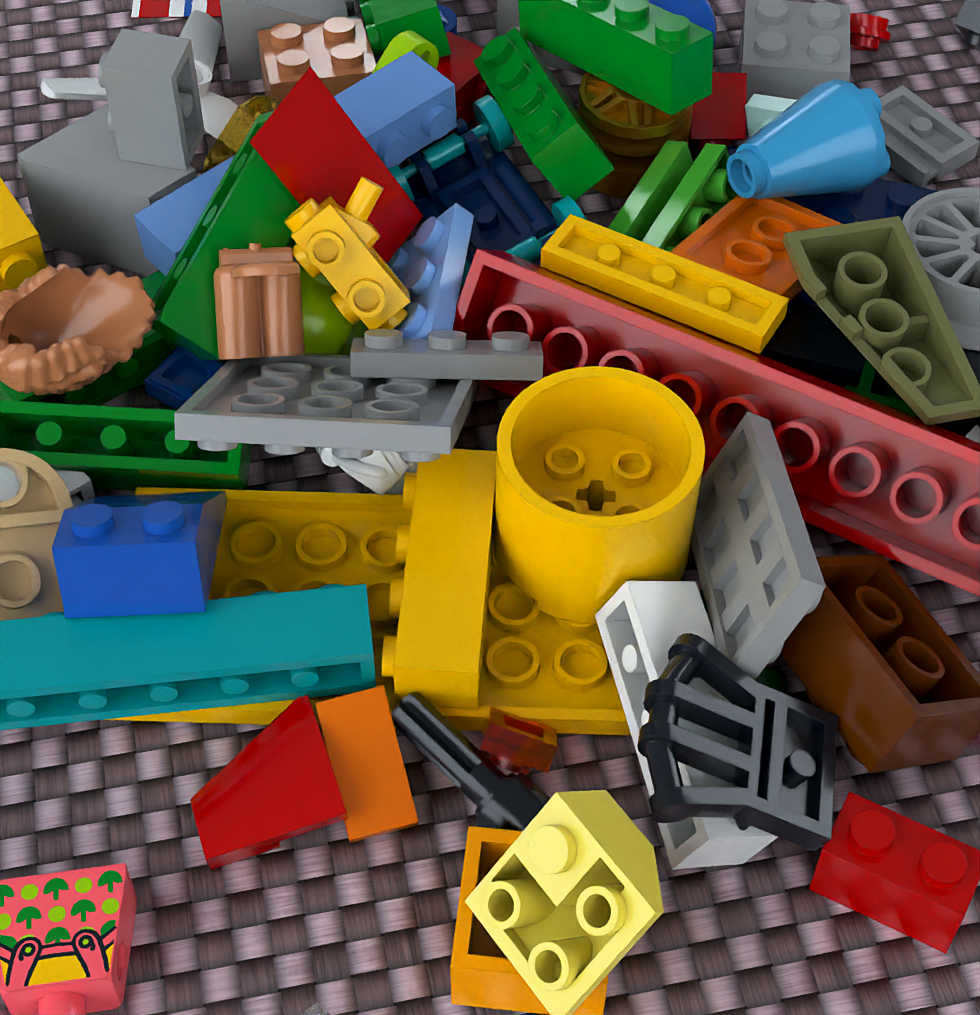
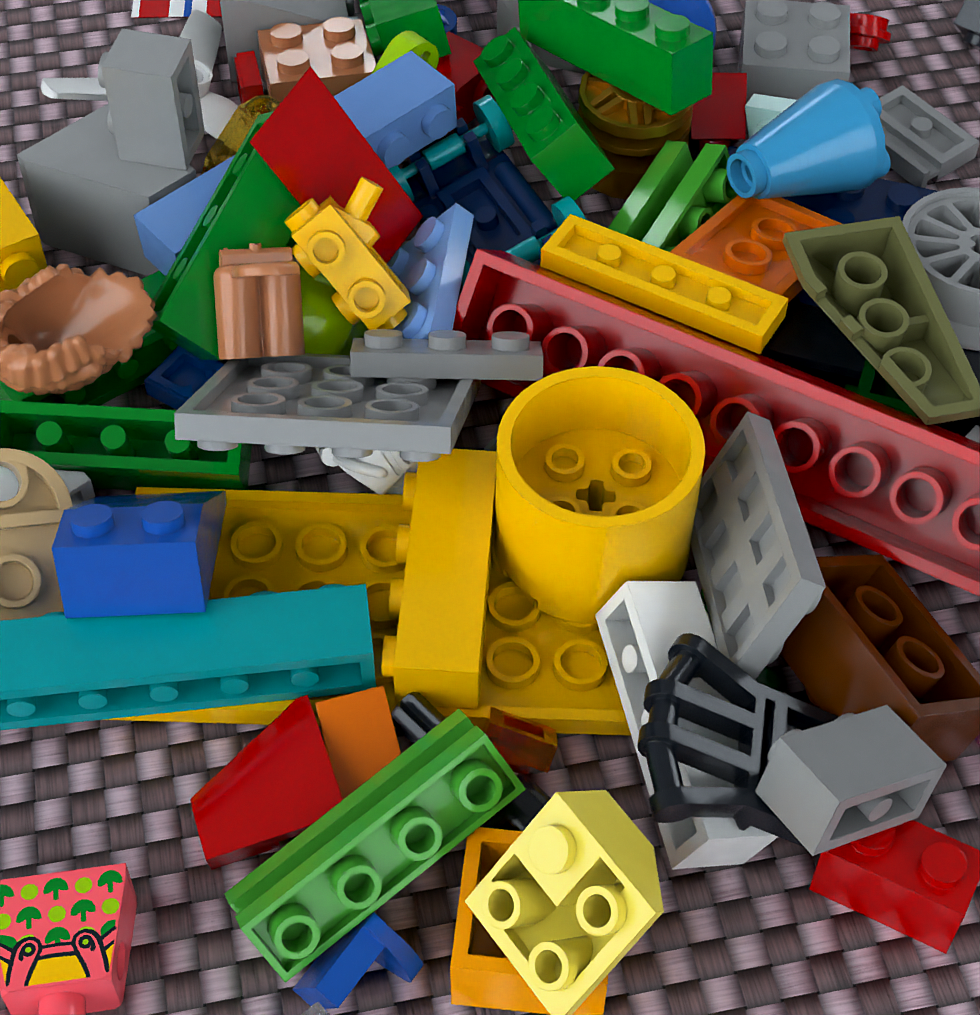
(247, 76): none -> red tile
(347, 960): none -> blue tile
(372, 844): none -> bright green brick
(849, 778): none -> light grey brick

